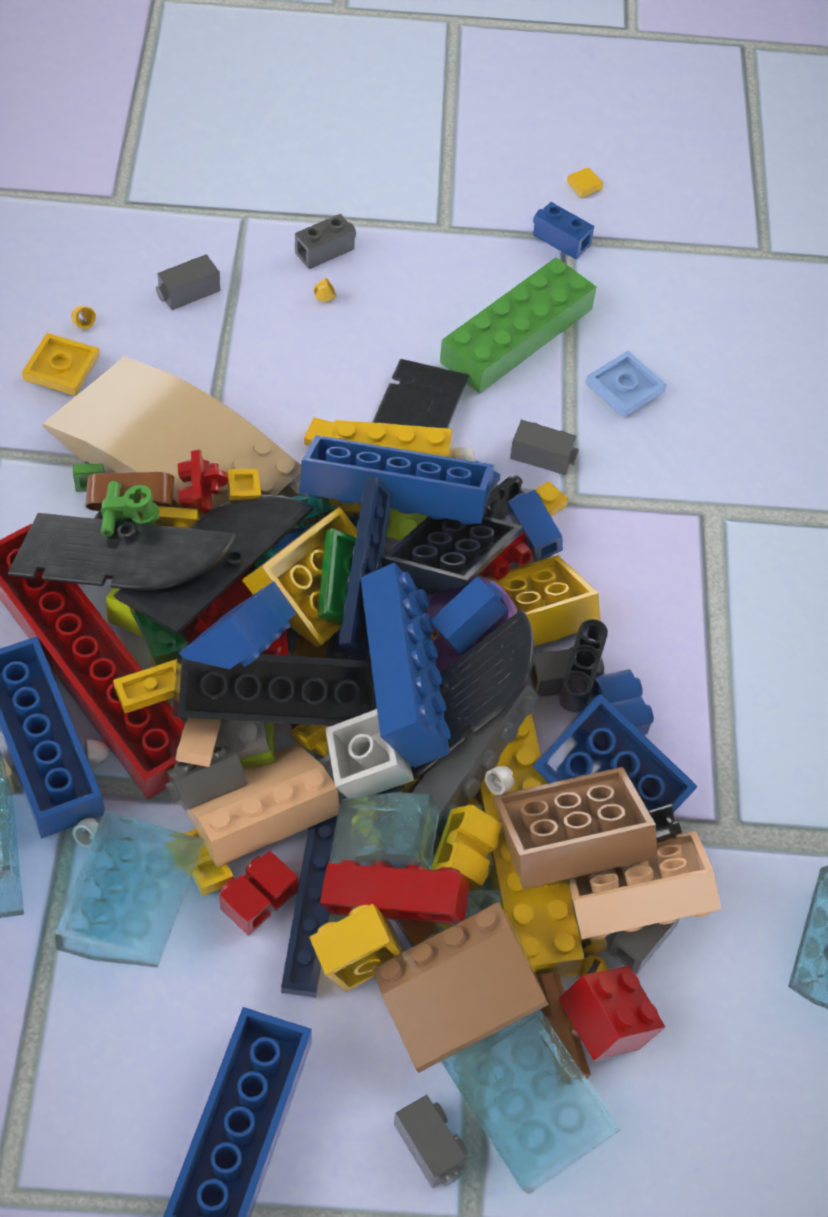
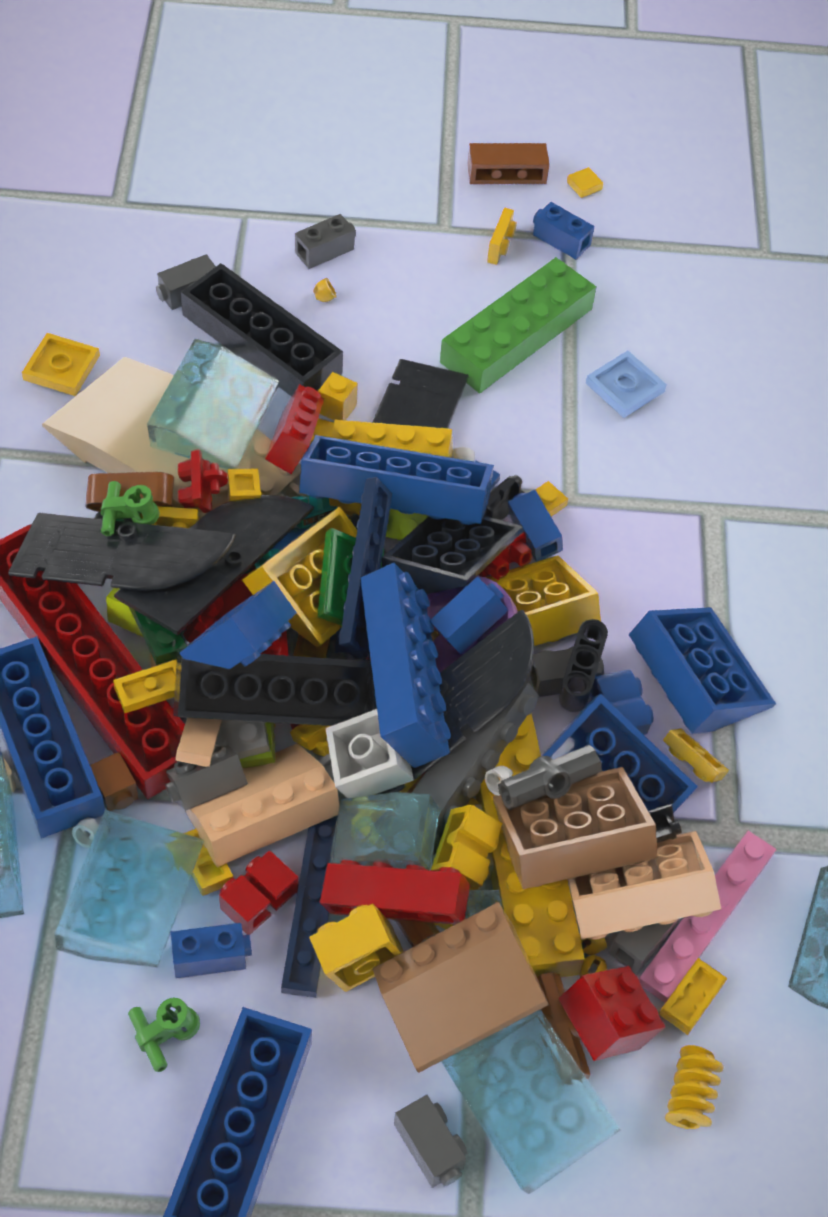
(81, 474): bright green tile -> none
(87, 313): yellow hinge -> none
(96, 751): white hinge -> none
(115, 782): none -> dark orange brick
(166, 1026): none -> bright green piece
(209, 950): none -> blue brick
(211, 405): none -> clear light blue slope
(260, 330): none -> black brick
(295, 428): none -> red brick
(339, 397): none -> yellow brick
(499, 242): none -> yellow plate
(508, 163): none -> dark orange brick
(544, 447): dark grey brick -> none
(549, 777): none -> dark grey piece
(686, 748): none -> yellow plate
(692, 996): none -> yellow plate
(693, 1089): none -> yellow piece
(696, 933): none -> bright pink plate
(700, 668): none -> blue slope

